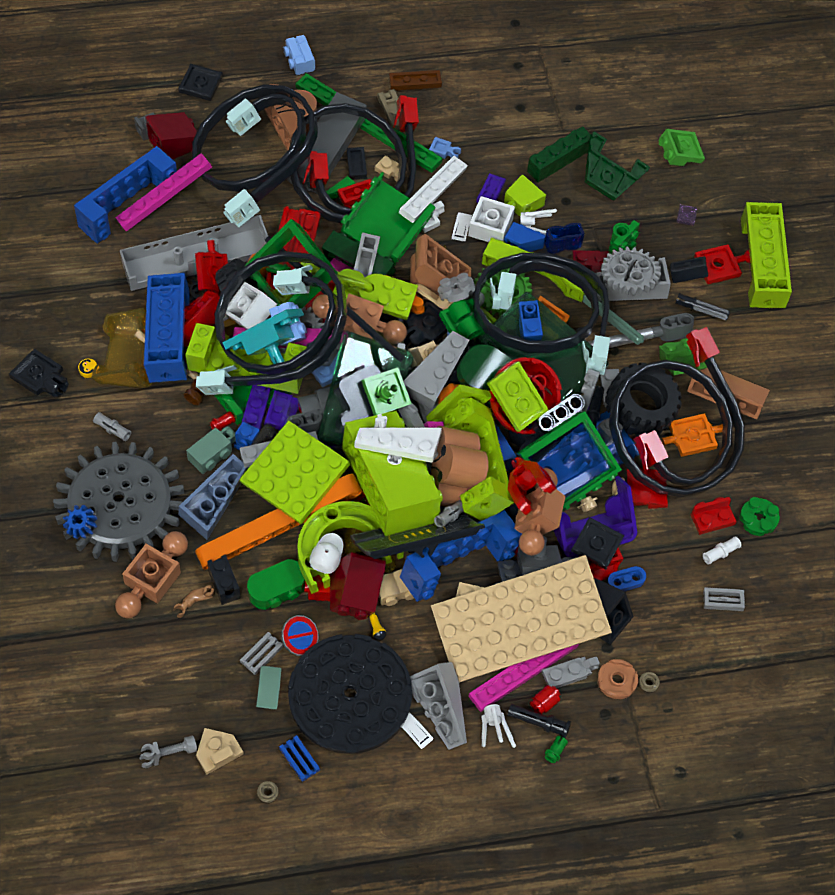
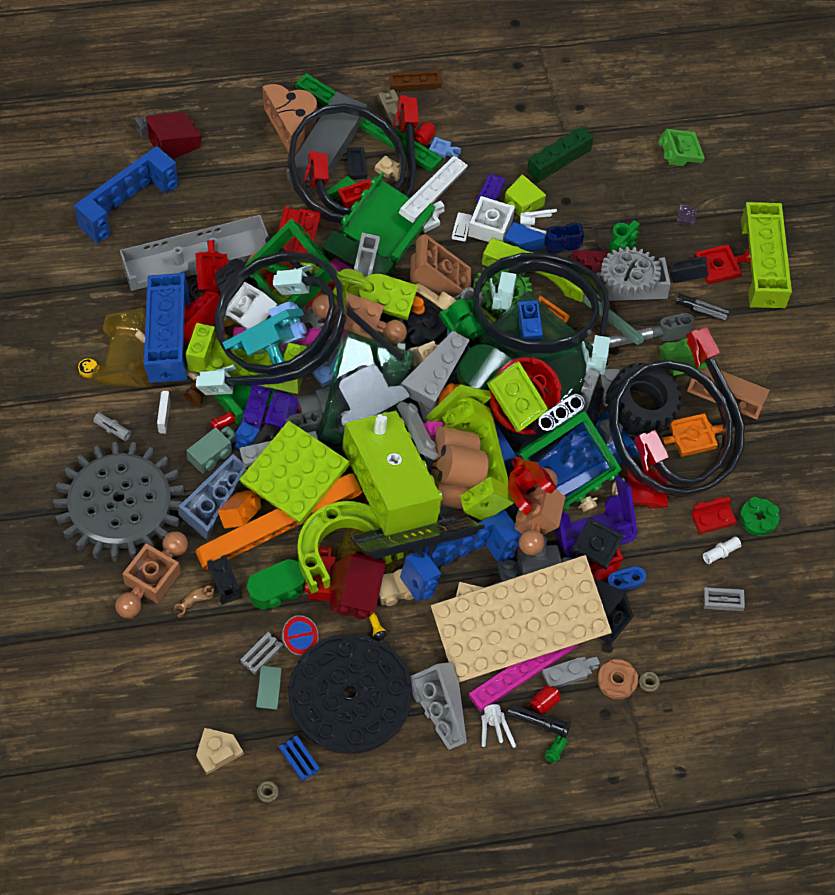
(40, 374): black plate -> none
(76, 529): blue gear -> none
(163, 192): dark pink plate -> none
(163, 412): none -> white tile
(187, 745): light grey bar -> none
(200, 82): black plate -> none
(240, 509): none -> orange brick
(241, 118): black piece -> none
(299, 55): light blue brick -> none
(329, 561): white cap -> none
(392, 389): plate -> none
(402, 442): white wing -> none
(417, 731): white sticker -> none
(424, 133): none -> red brick
(444, 518): light grey pin -> none
(456, 287): light grey plate -> none
(605, 174): dark green wing -> none

